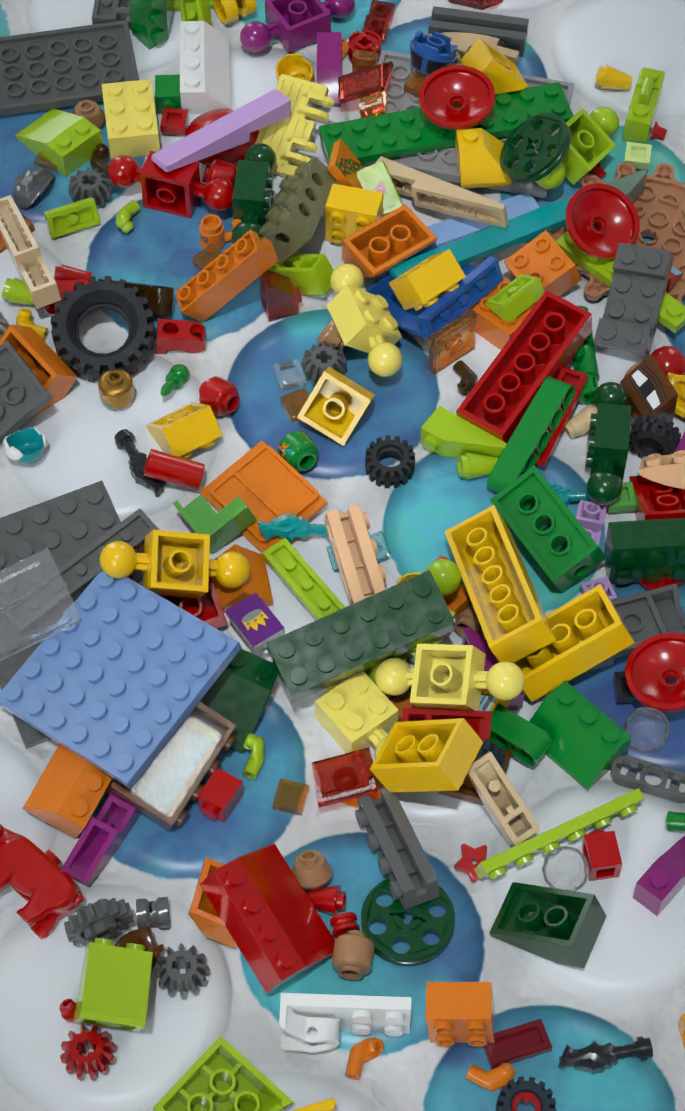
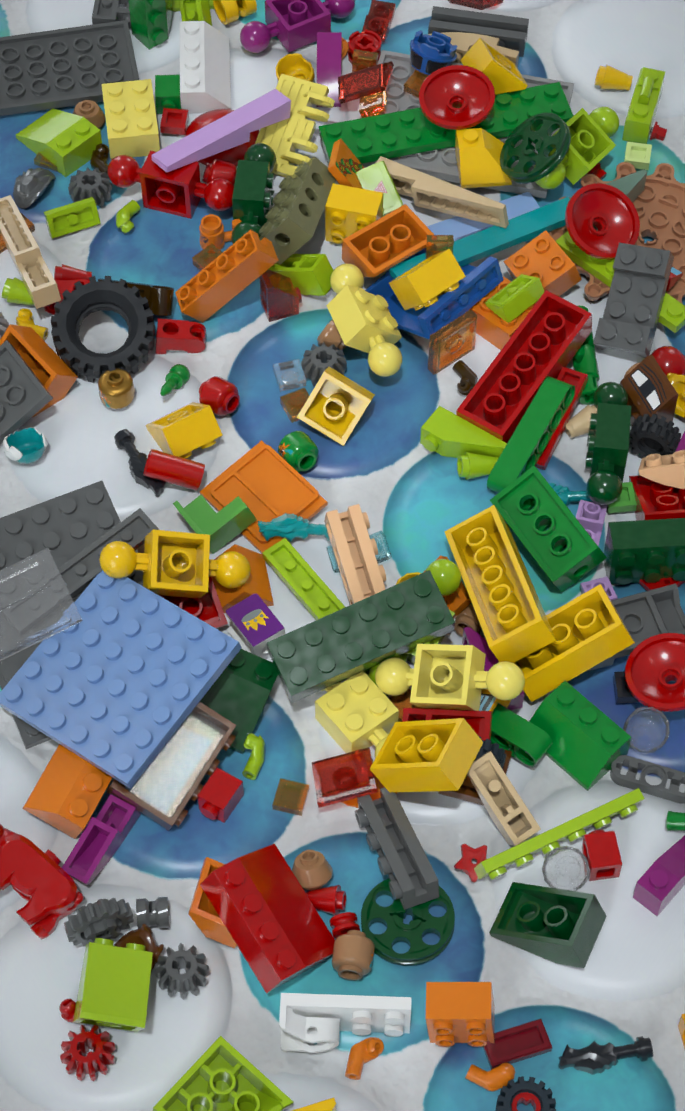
(385, 474): black tyre -> none
(438, 243): none -> clear orange tile

